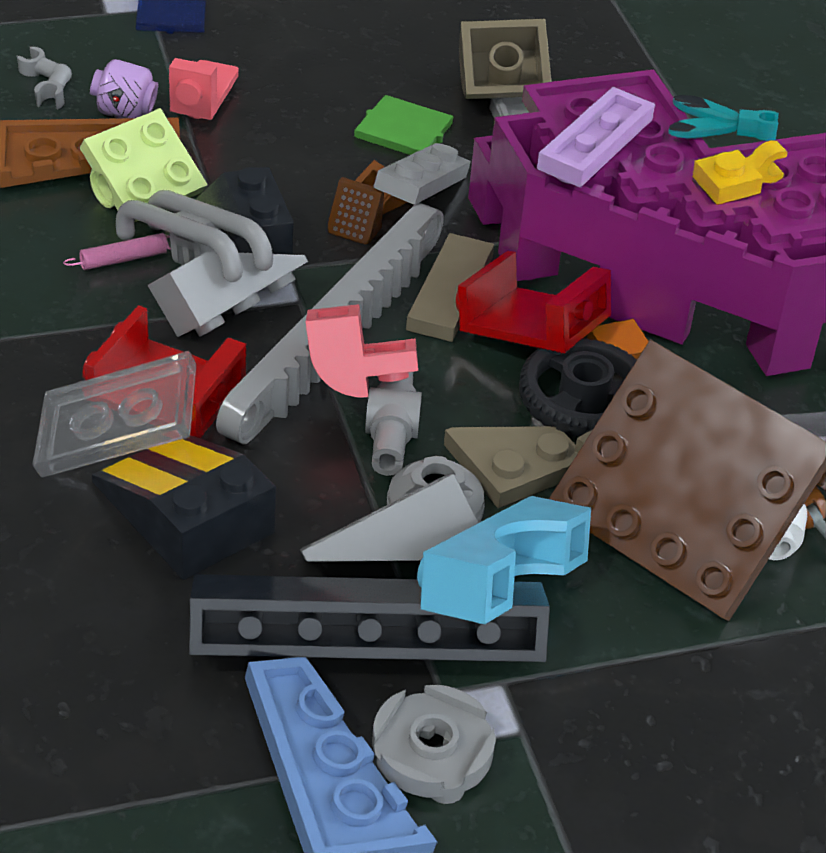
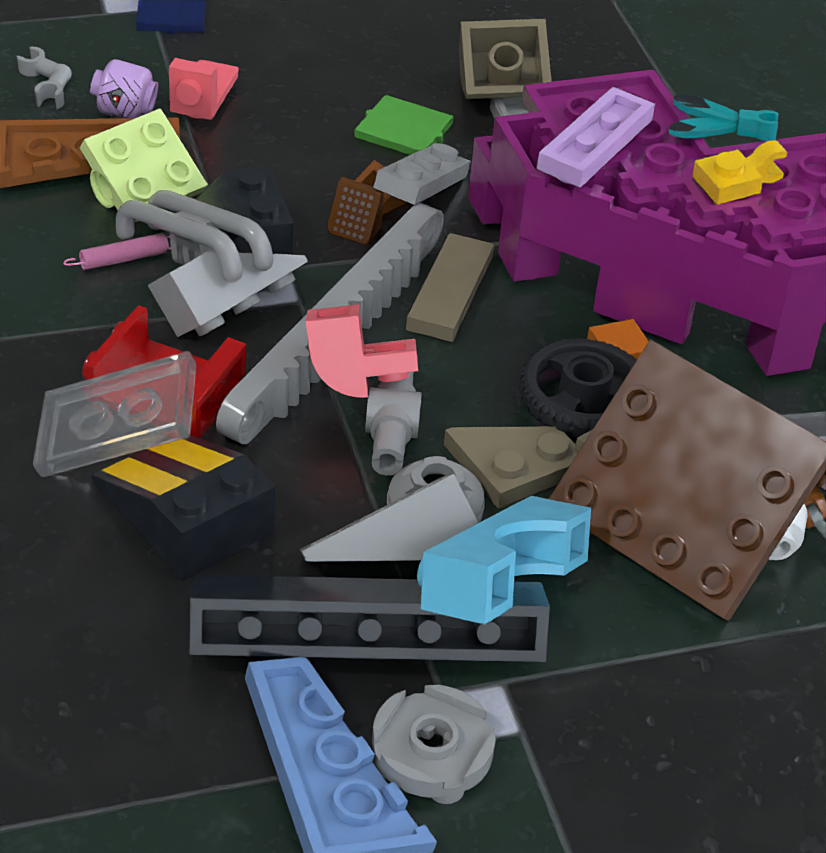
(497, 309): red panel -> none

